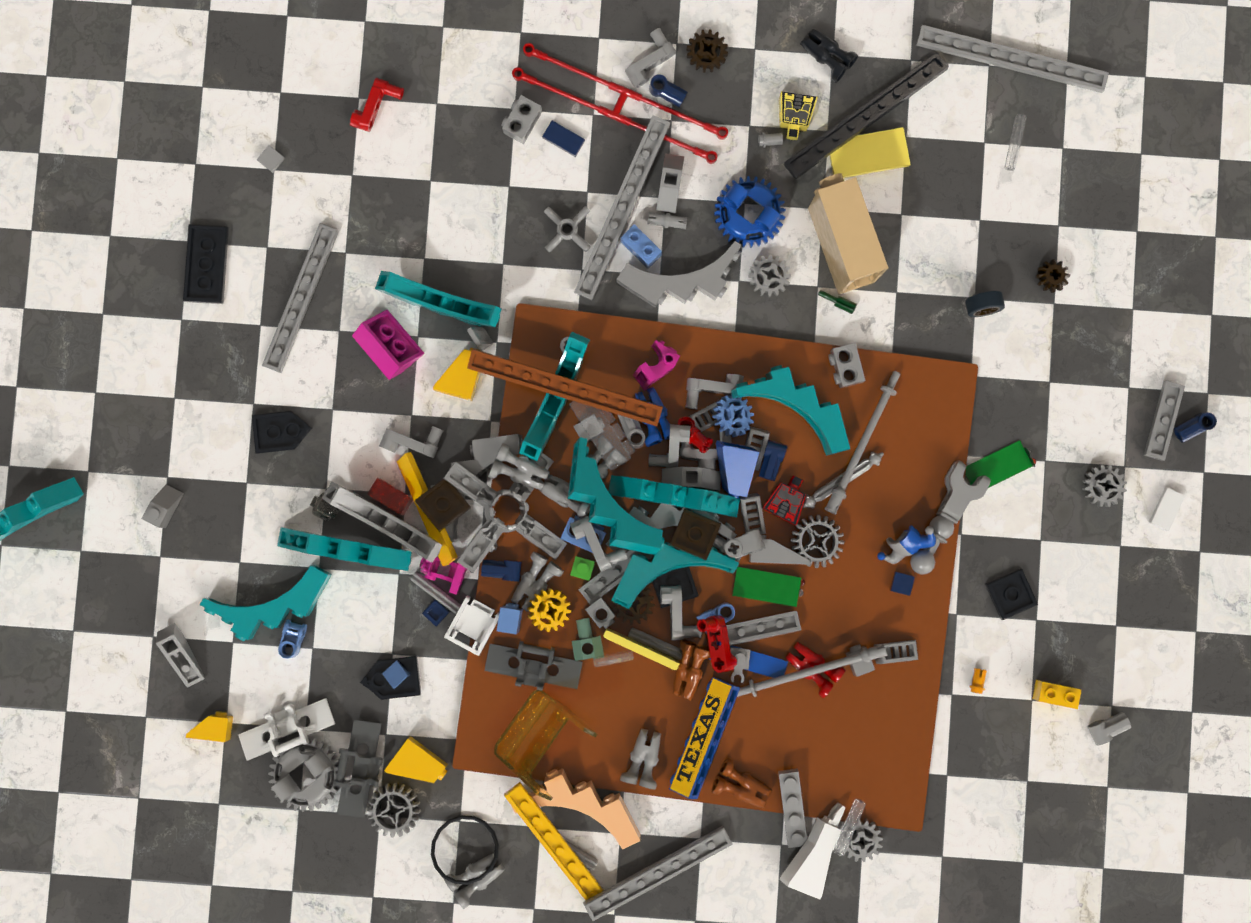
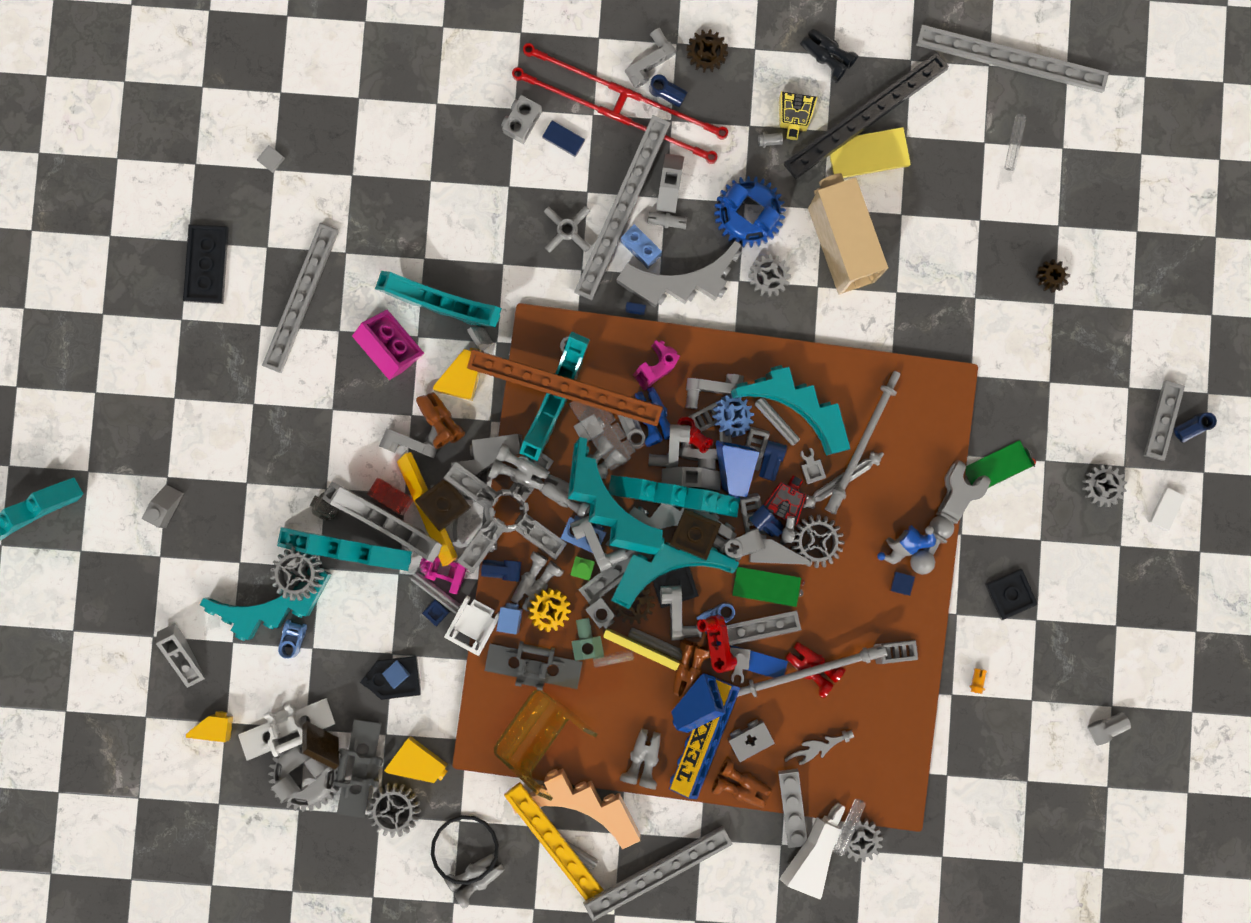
(278, 431): black tile -> none
(293, 580): none -> light grey gear
(320, 745): none -> dark brown tile
(380, 88): red beam -> none
(436, 415): none -> dark orange piece
(635, 308): none -> dark blue tile
(698, 705): none -> blue slope
(760, 742): none -> light grey brick
(766, 521): none -> dark blue piece
(777, 421): none -> light grey axle
(788, 532): none -> light grey animal
(812, 470): none -> light grey plate
(816, 746): none -> light grey piece
(840, 302): dark green axle -> none
(853, 365): light grey brick -> none
(859, 668): light grey brick -> none
(985, 304): black wheel -> none
(1056, 694): yellow brick -> none

